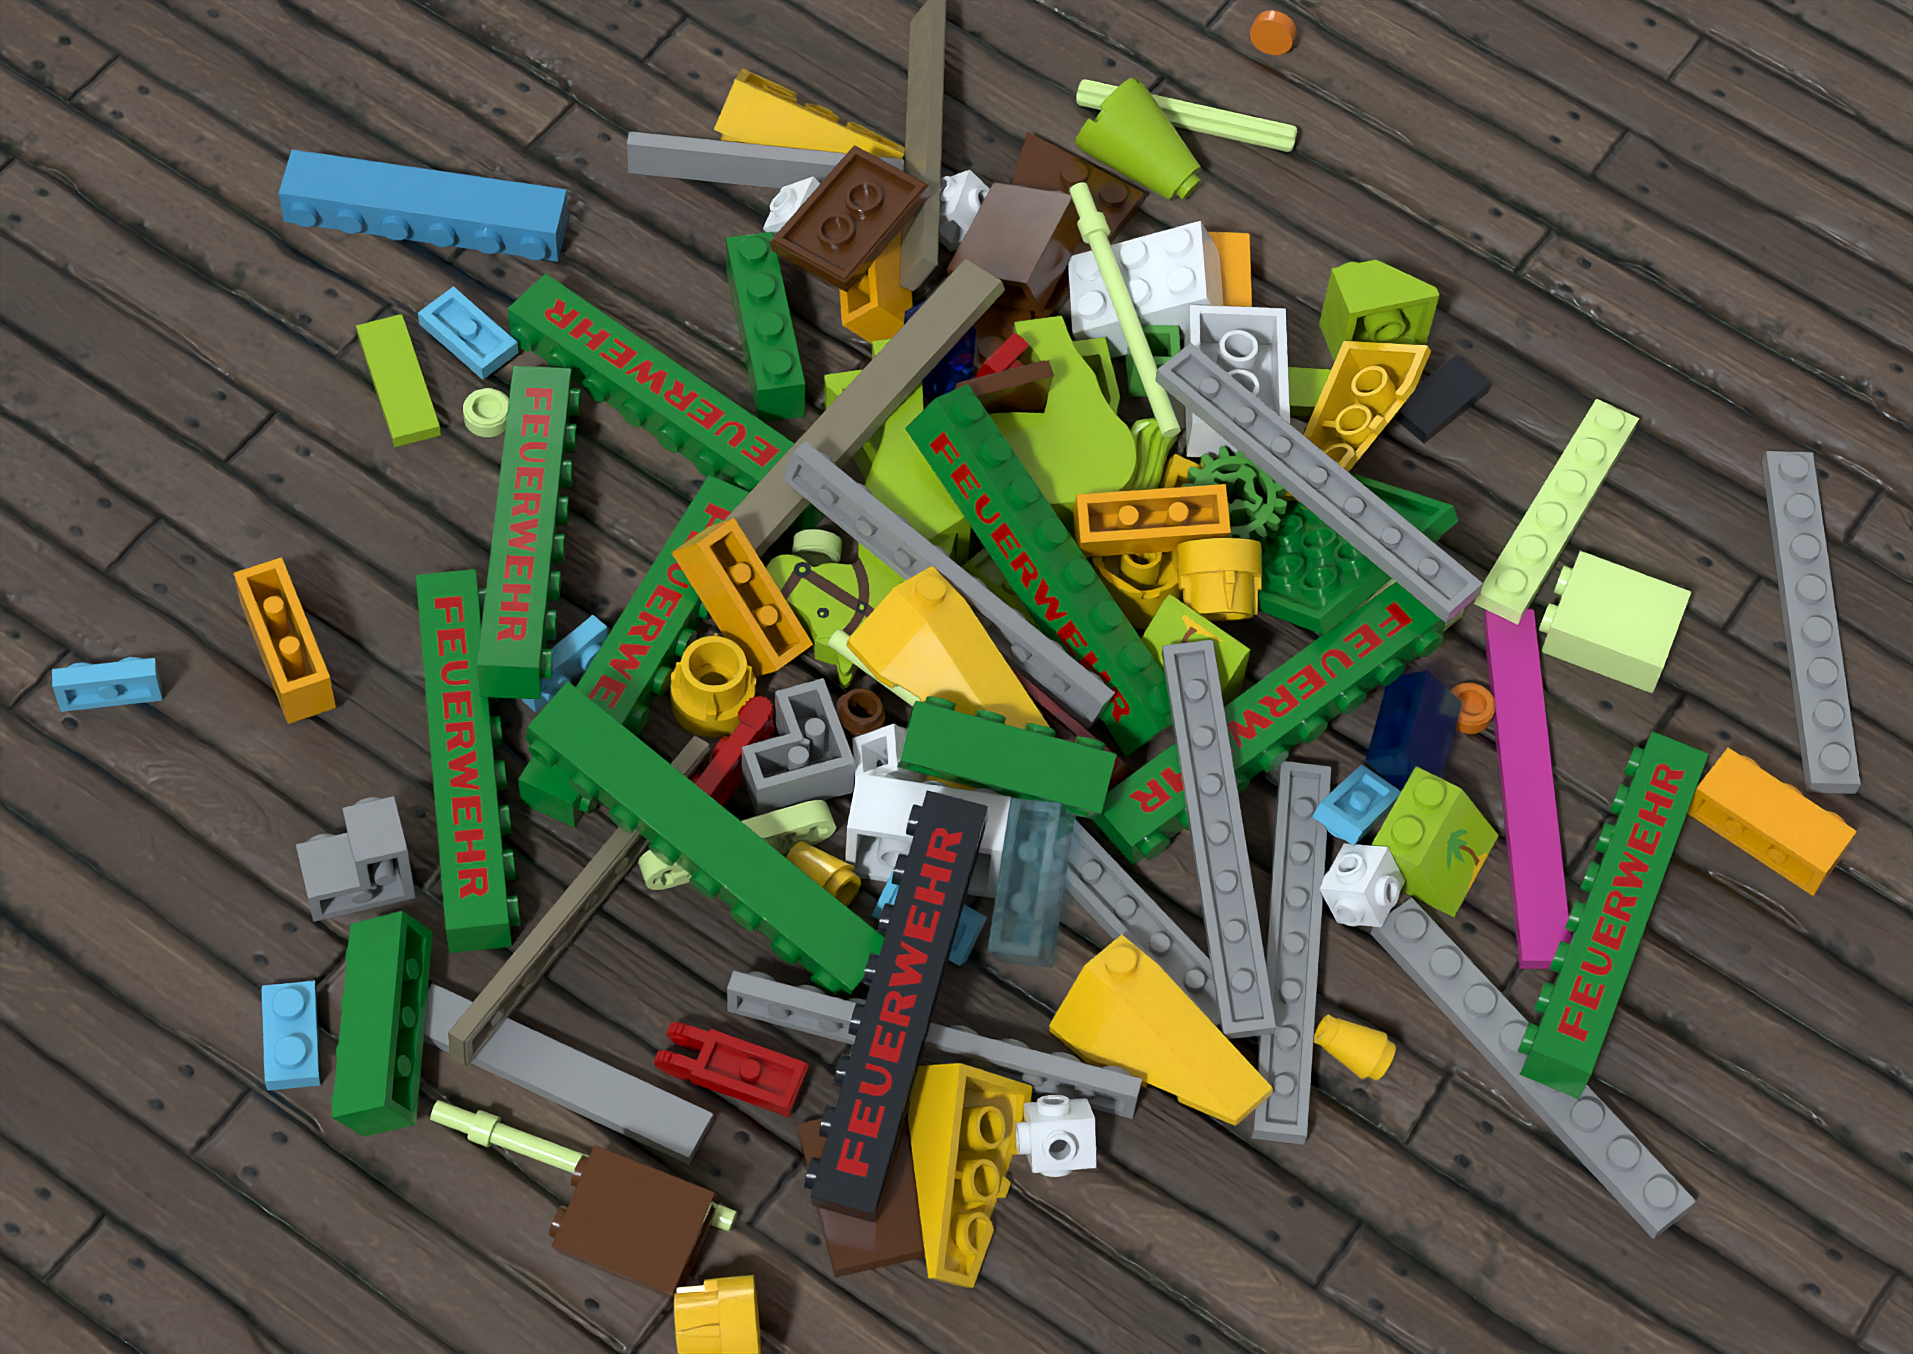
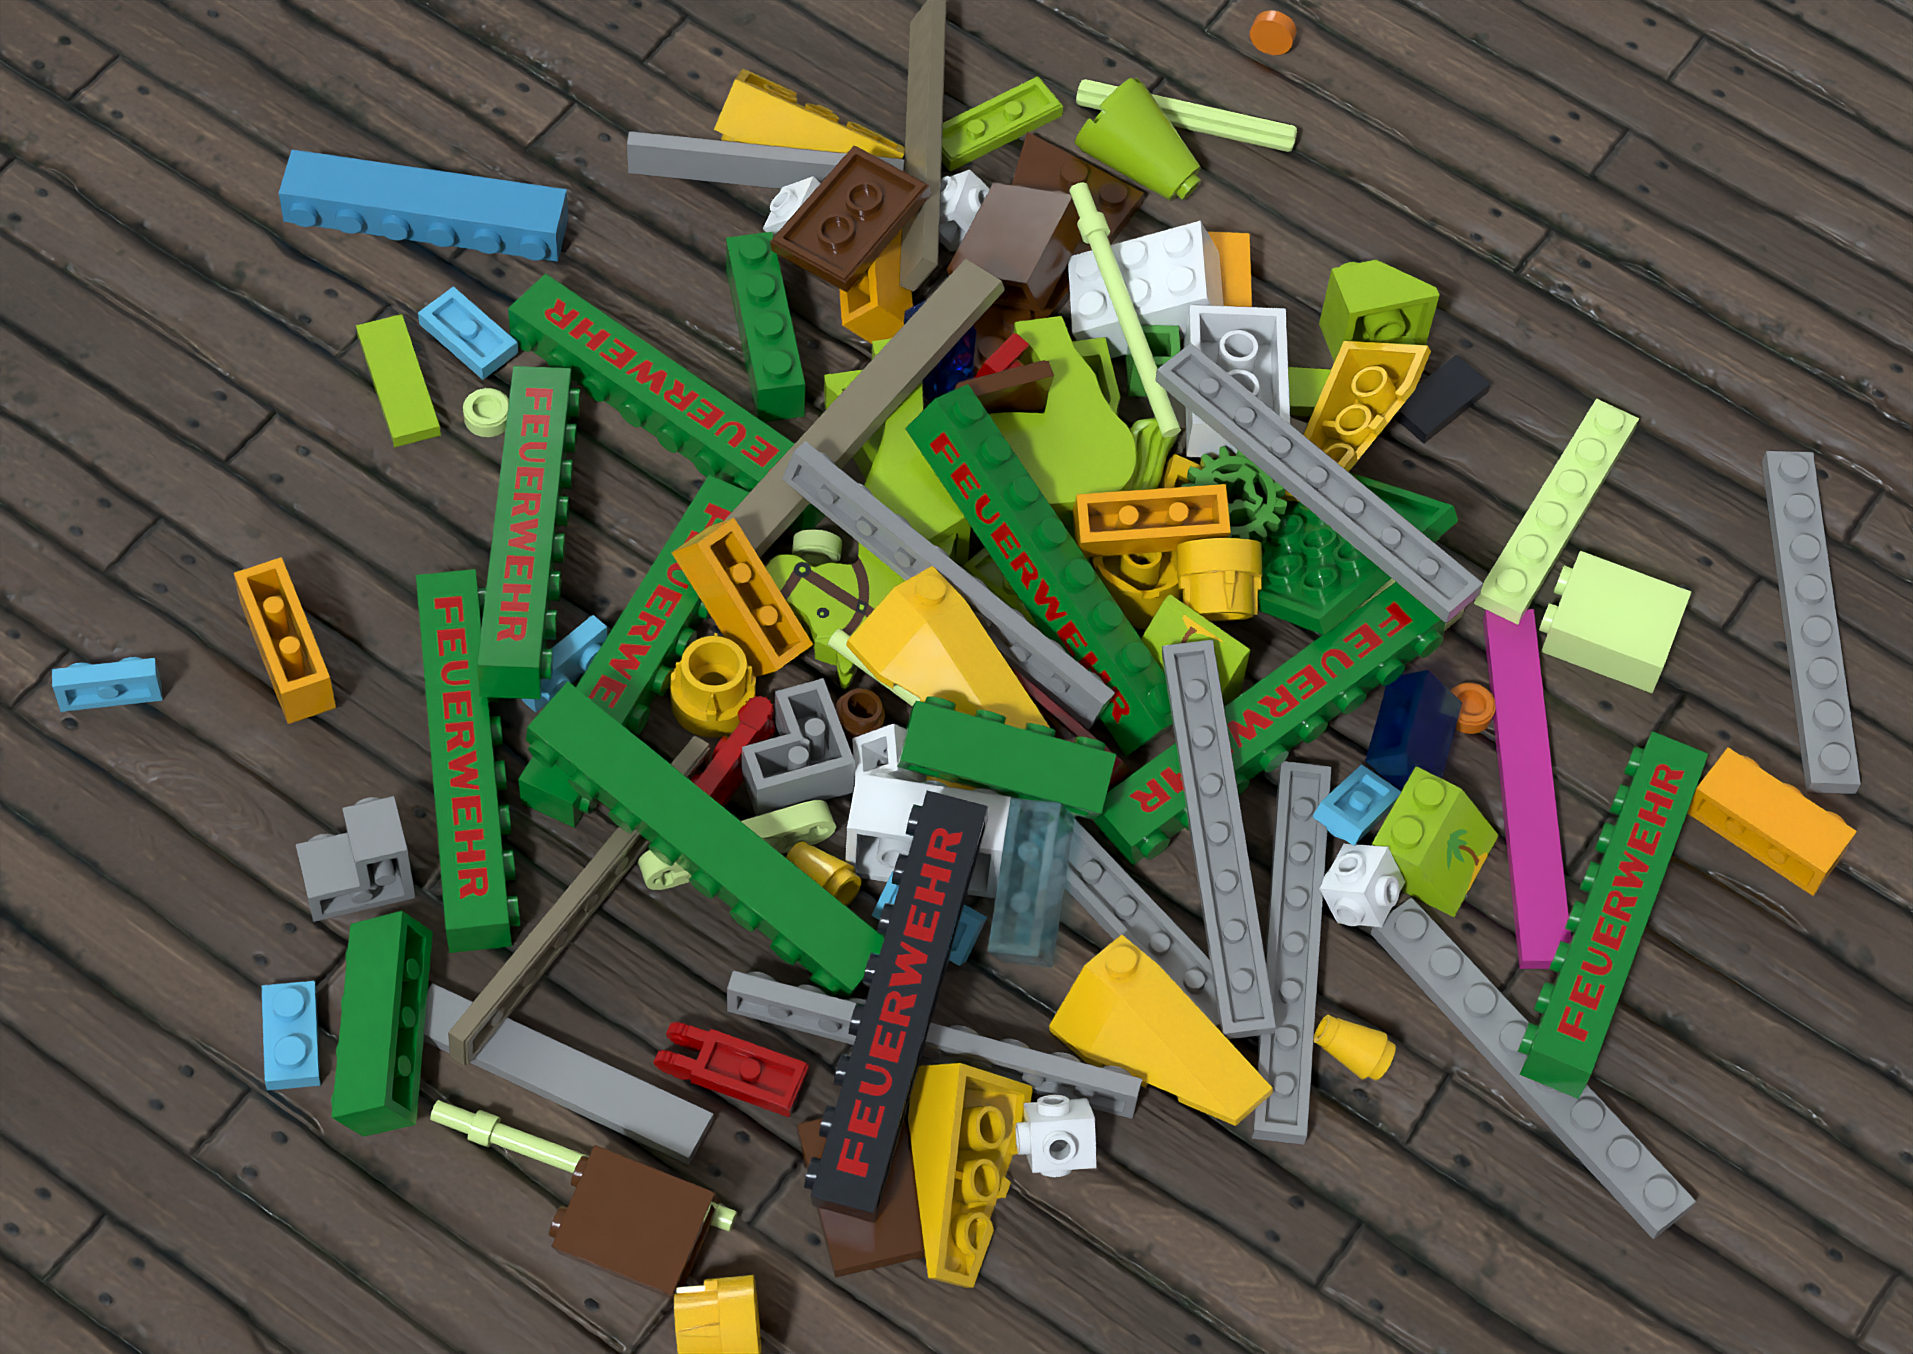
(998, 122): none -> lime tile

